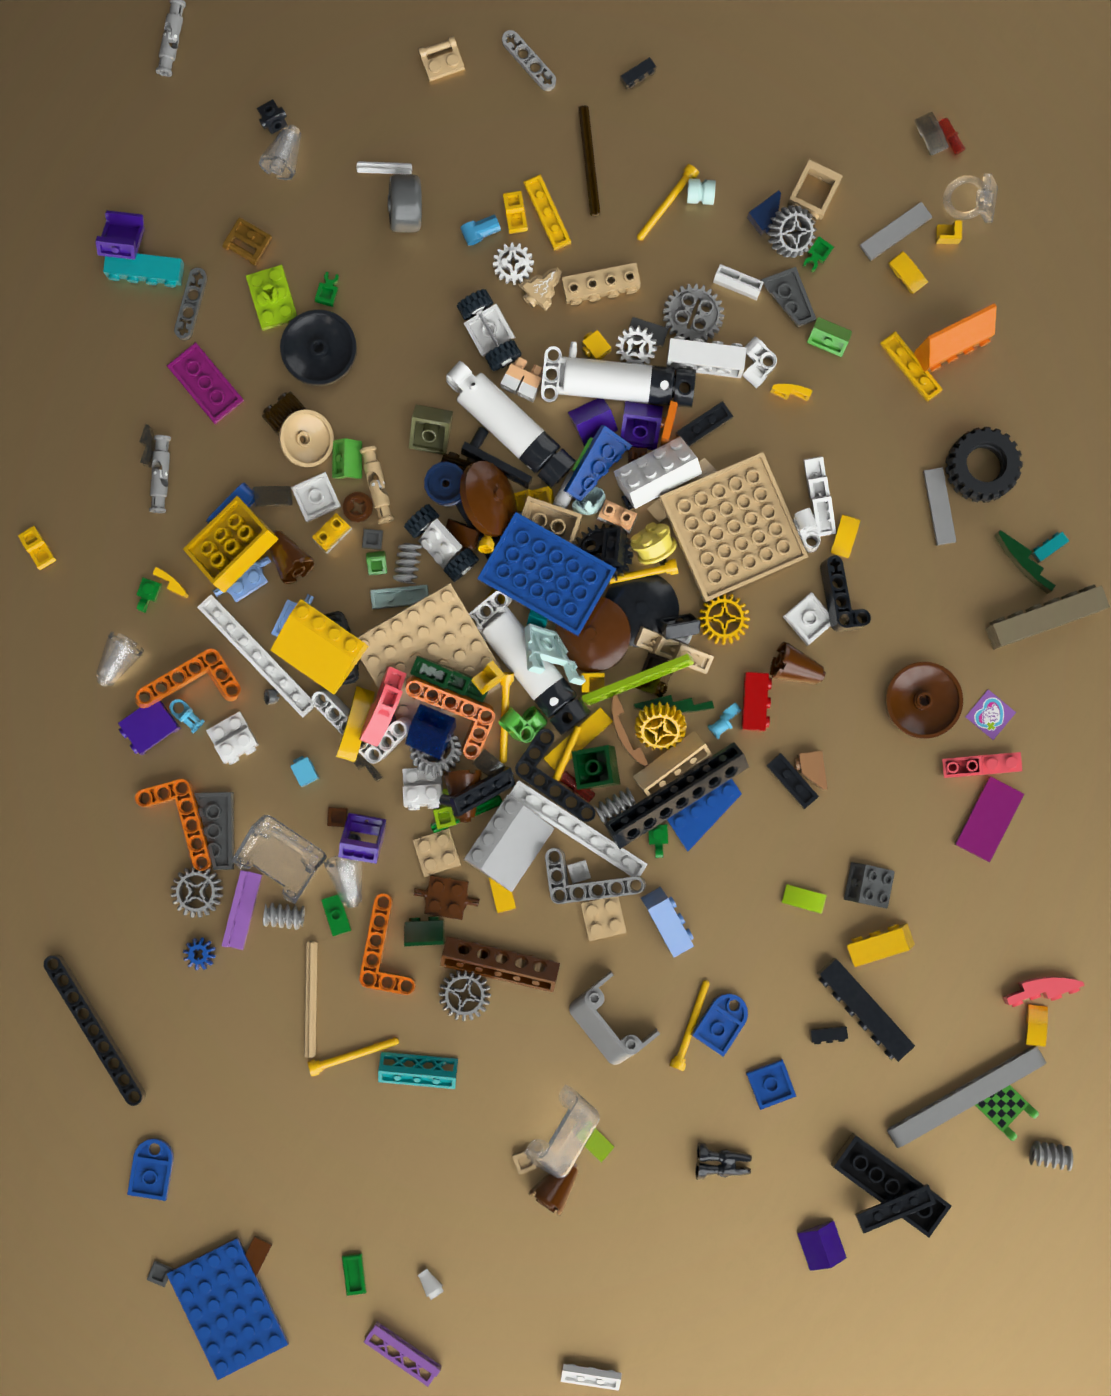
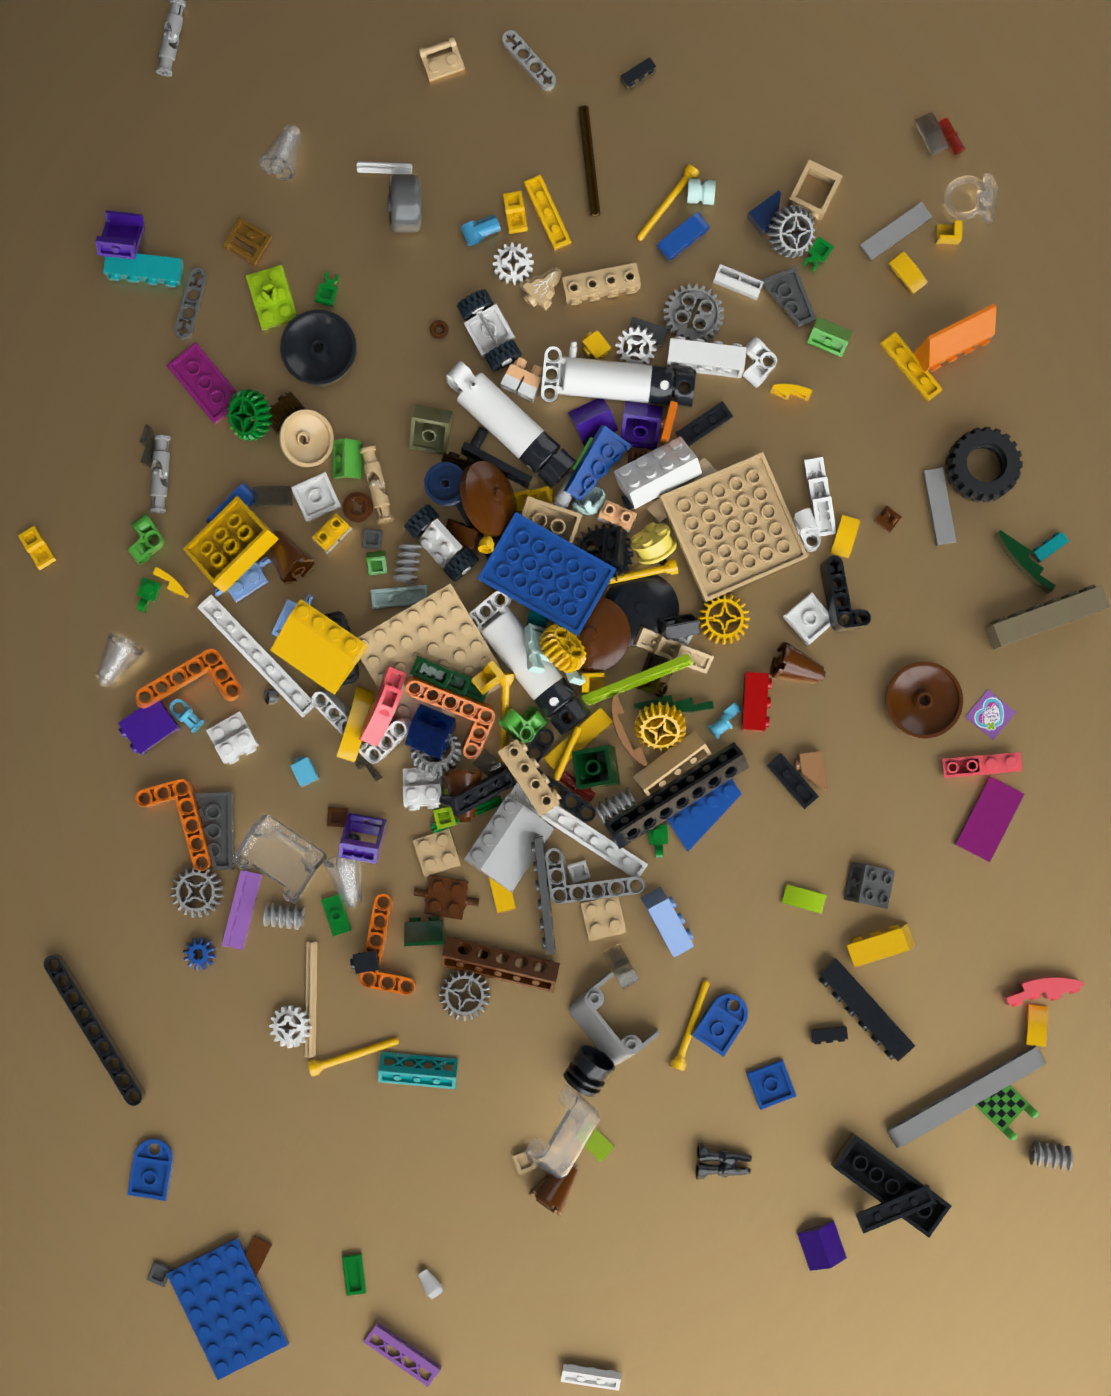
(143, 549): none -> bright green piece
(249, 414): none -> green gear
(272, 116): black brick -> none
(289, 1033): none -> white gear
(365, 962): none -> black brick
(439, 323): none -> reddish brown plate
(528, 777): none -> tan brick
(544, 903): none -> dark grey plate
(562, 648): none -> yellow gear
(589, 1071): none -> black wheel
(621, 966): none -> clear smoke slope
(683, 236): none -> blue beam
(888, 519): none -> reddish brown tile

